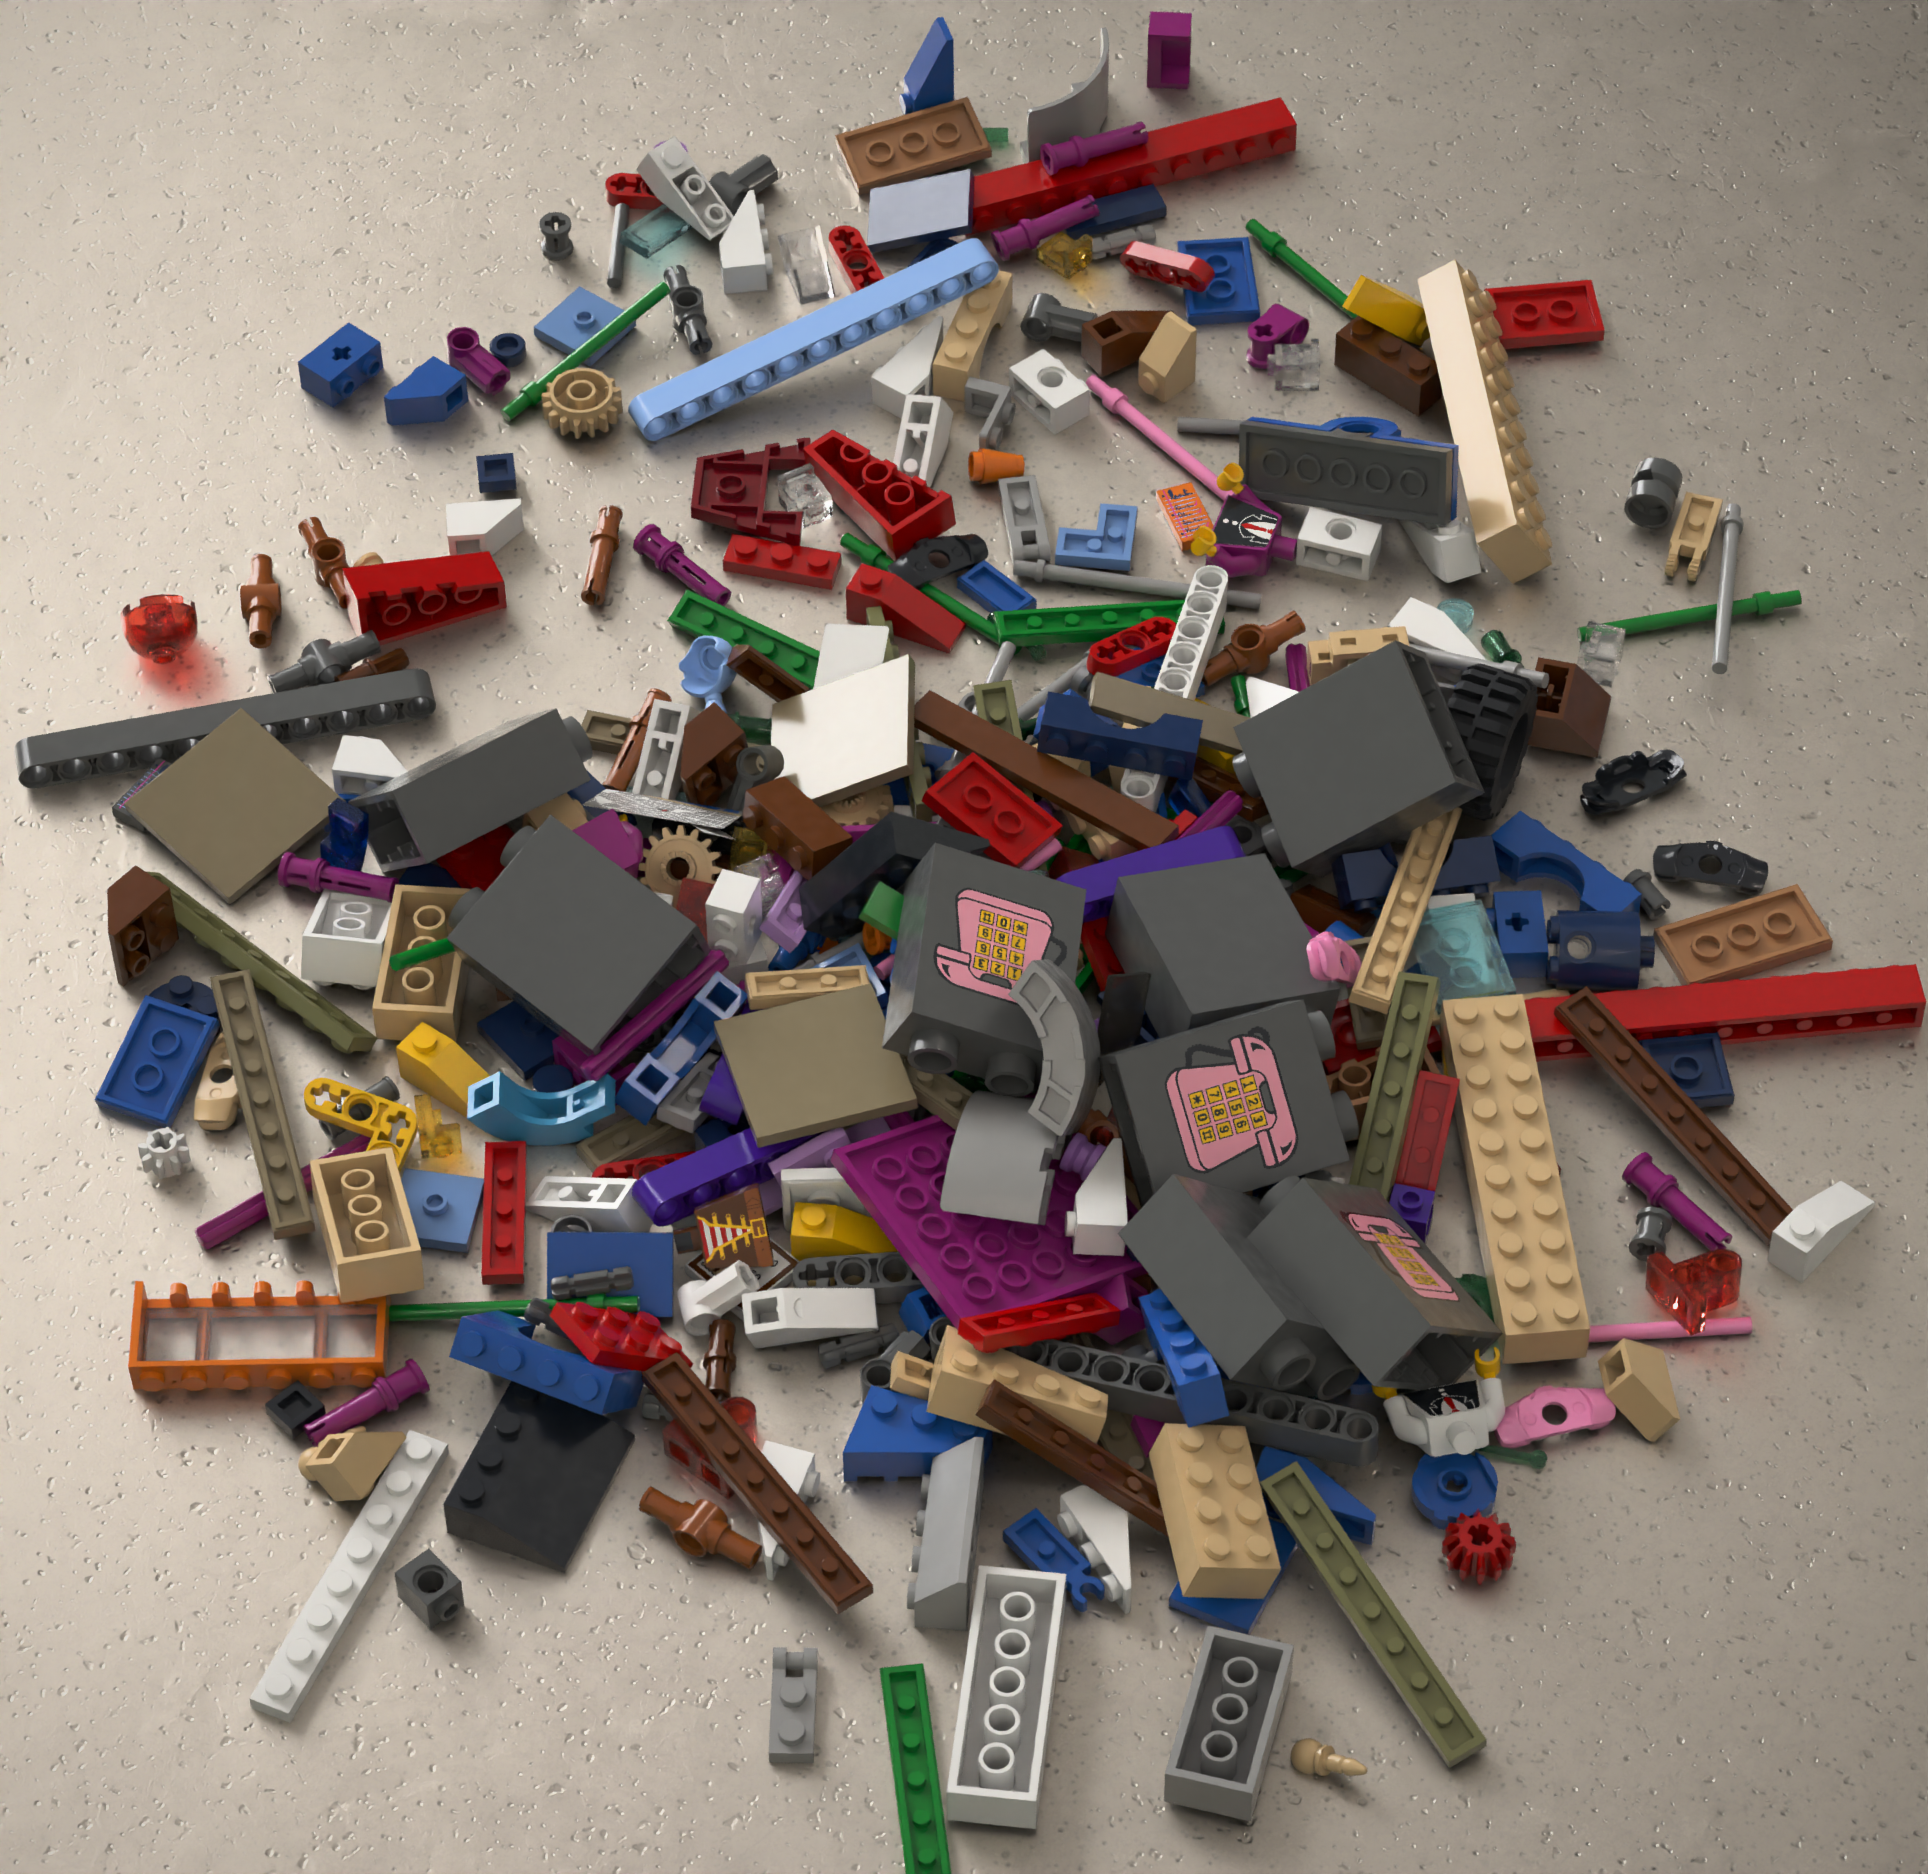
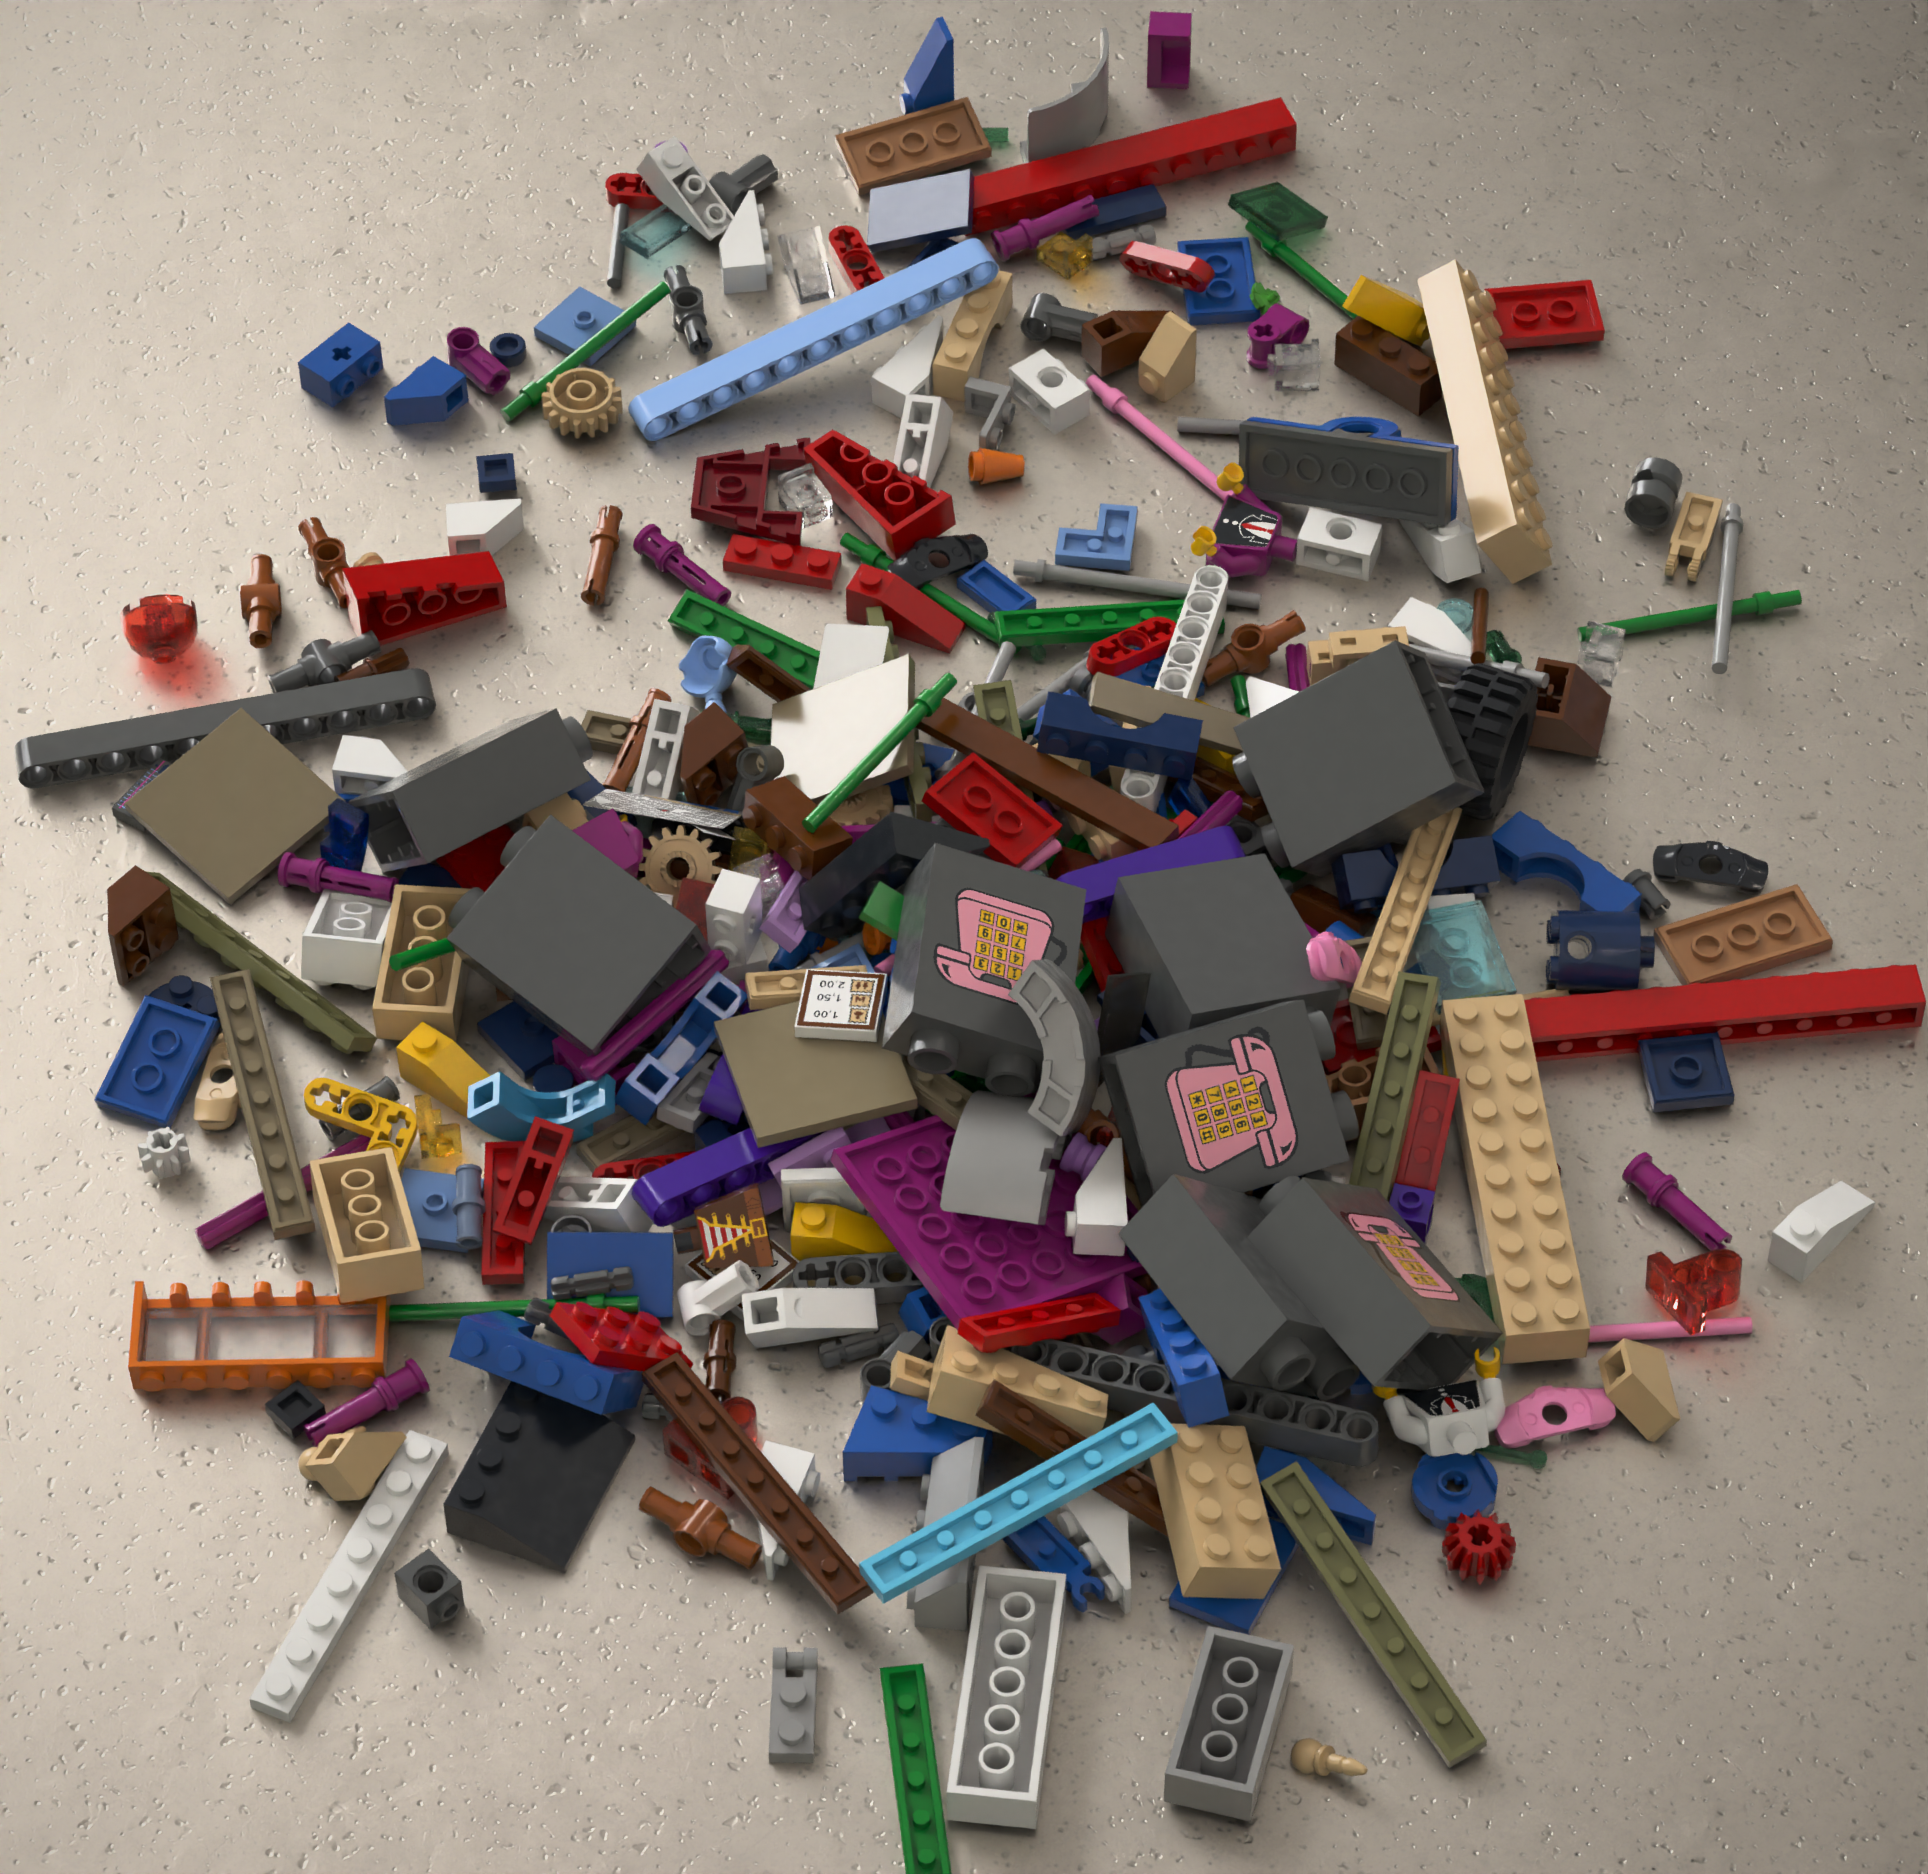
(468, 1206): none -> sand blue pin
(534, 1180): none -> red slope
(547, 228): dark grey bush -> none
(841, 1005): none -> white tile
(924, 706): none -> green bar
(1018, 1503): none -> medium azure plate
(1024, 518): light grey plate -> none
(1078, 149): magenta pin -> none
(1183, 512): orange tile -> none
(1263, 298): none -> bright green plant
(1277, 211): none -> clear green tile
(1479, 626): none -> reddish brown bar
(1520, 932): blue brick -> none
(1651, 1232): dark grey bush -> none
(1653, 772): black piece -> none
(1674, 1113): reddish brown tile -> none

